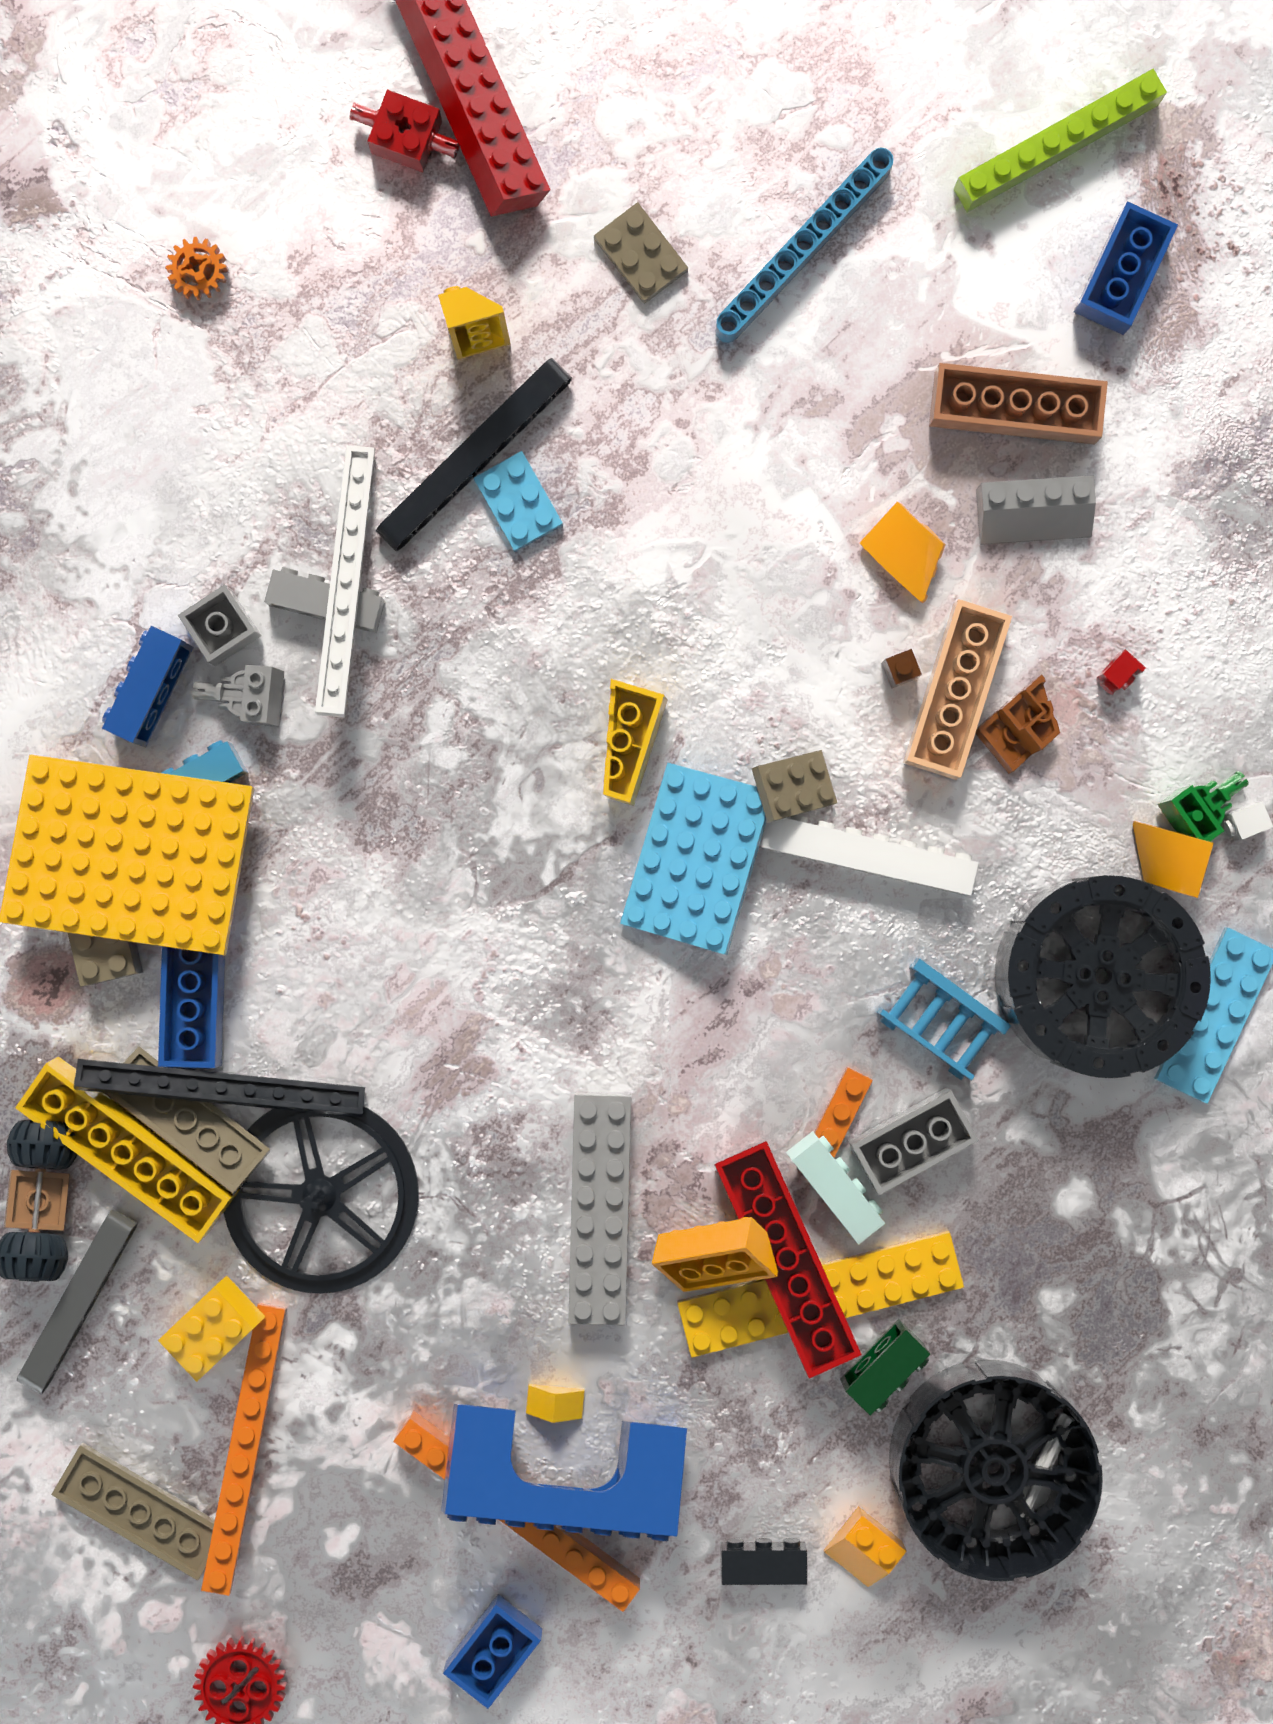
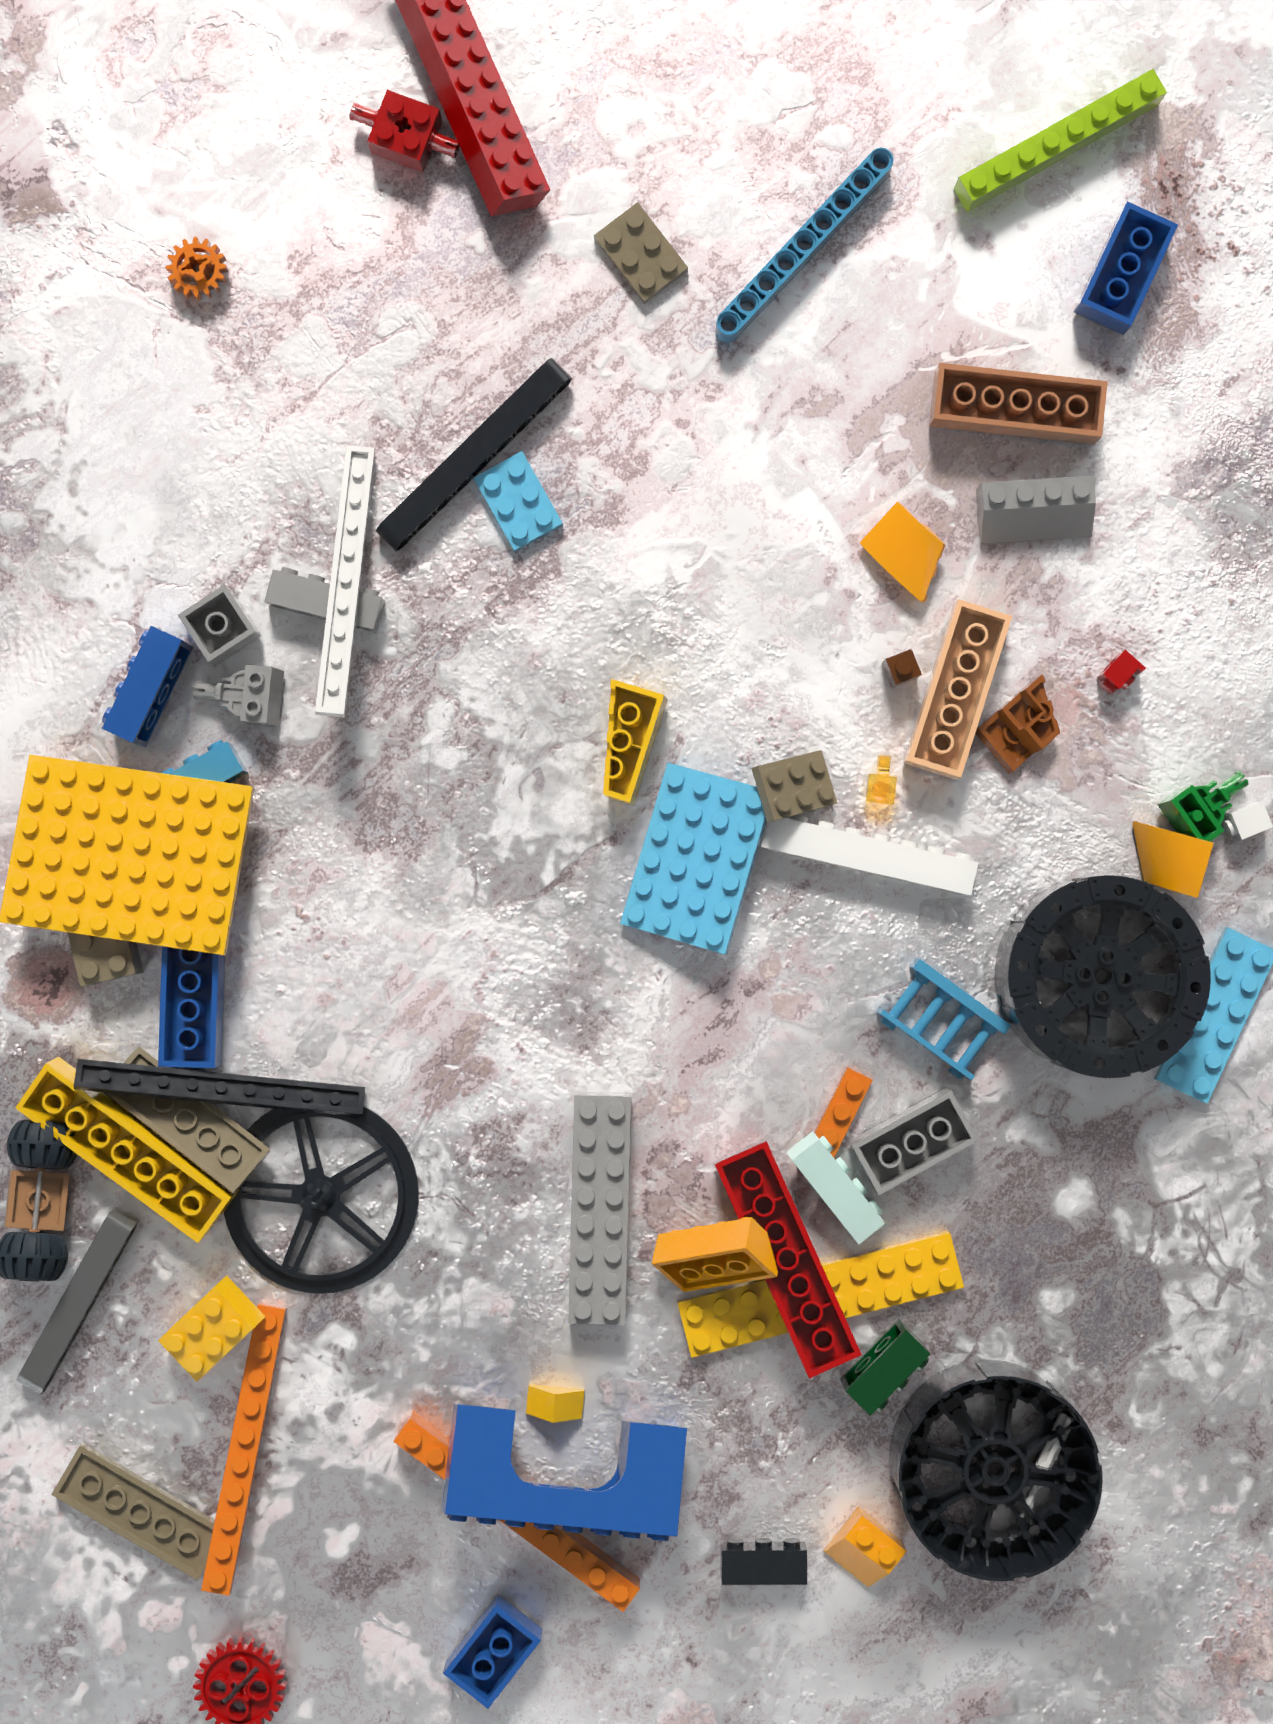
(473, 321): yellow slope -> none
(881, 786): none -> clear yellow plate

